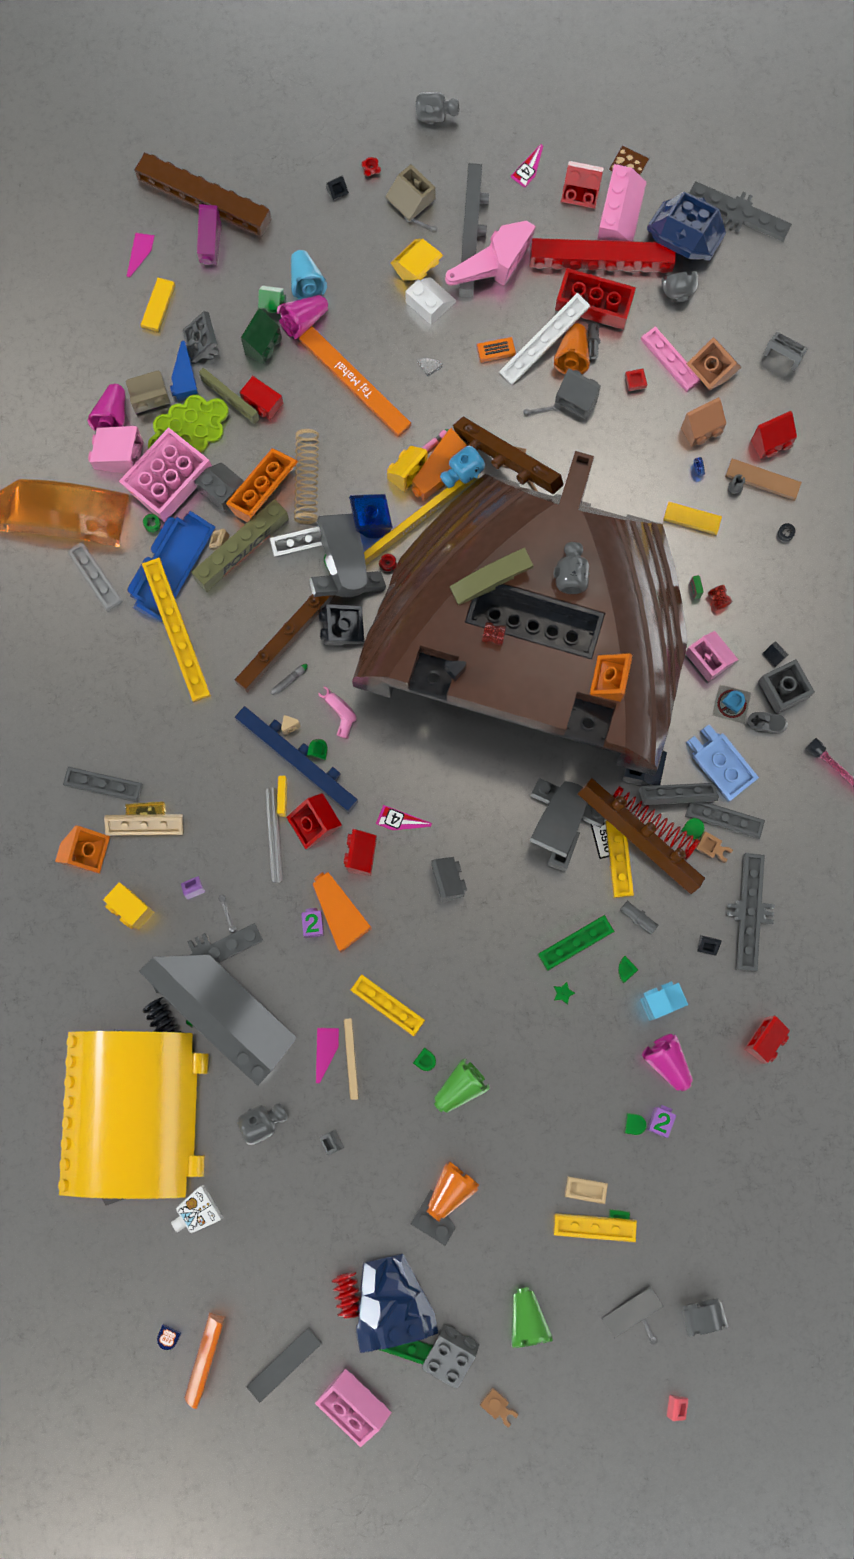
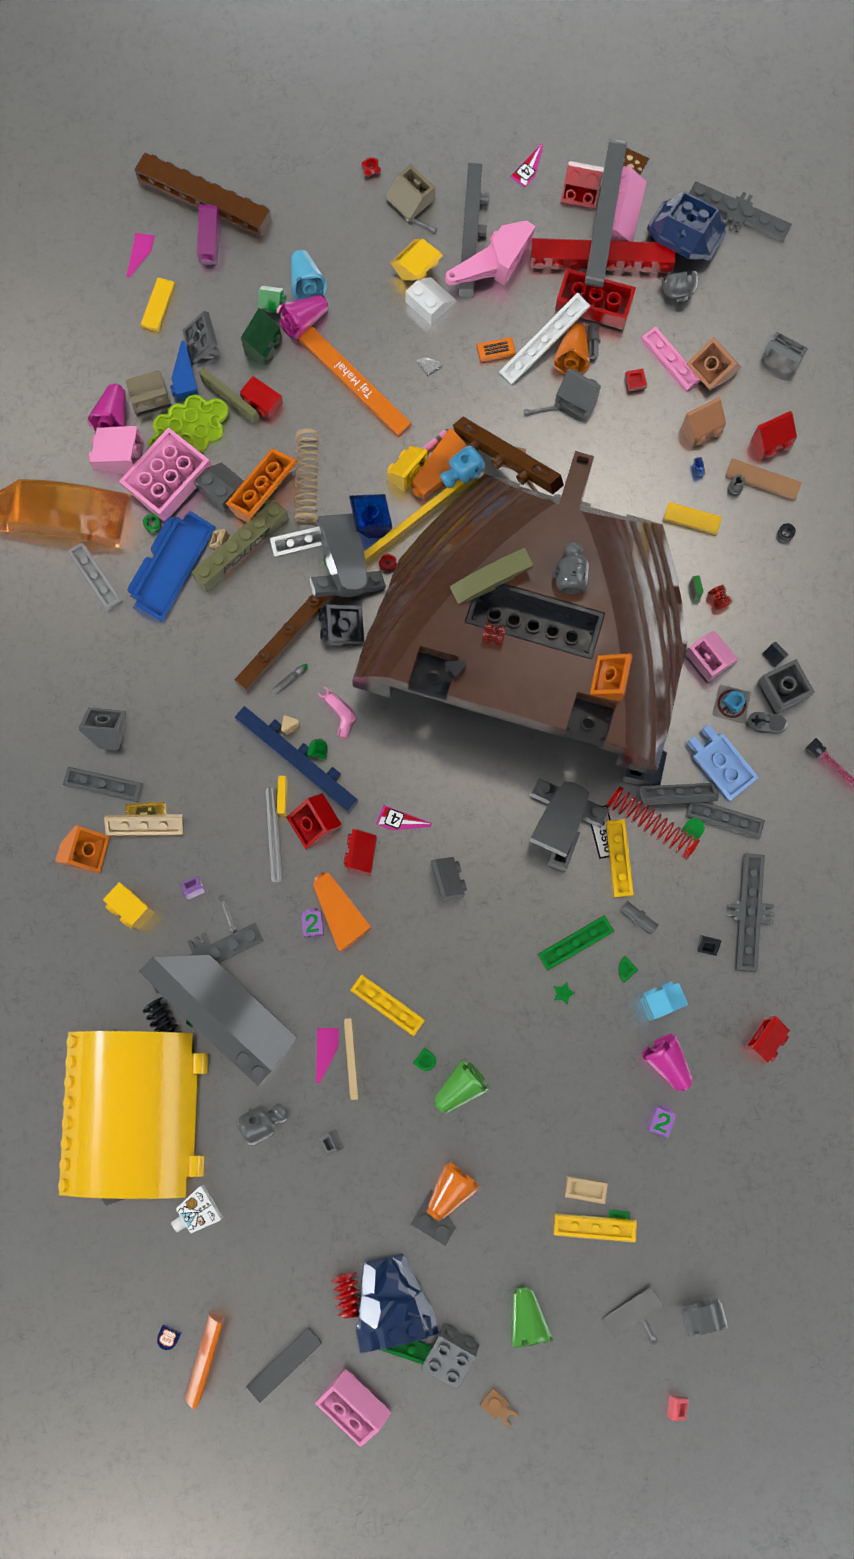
(104, 727): none -> dark grey slope
(176, 630): yellow tile -> none
(337, 187): black slope -> none
(433, 107): dark grey piece -> none
(605, 213): none -> dark grey beam
(635, 1124): green tile -> none
(642, 835): reddish brown piece -> none
(711, 846): medium nougat plate -> none

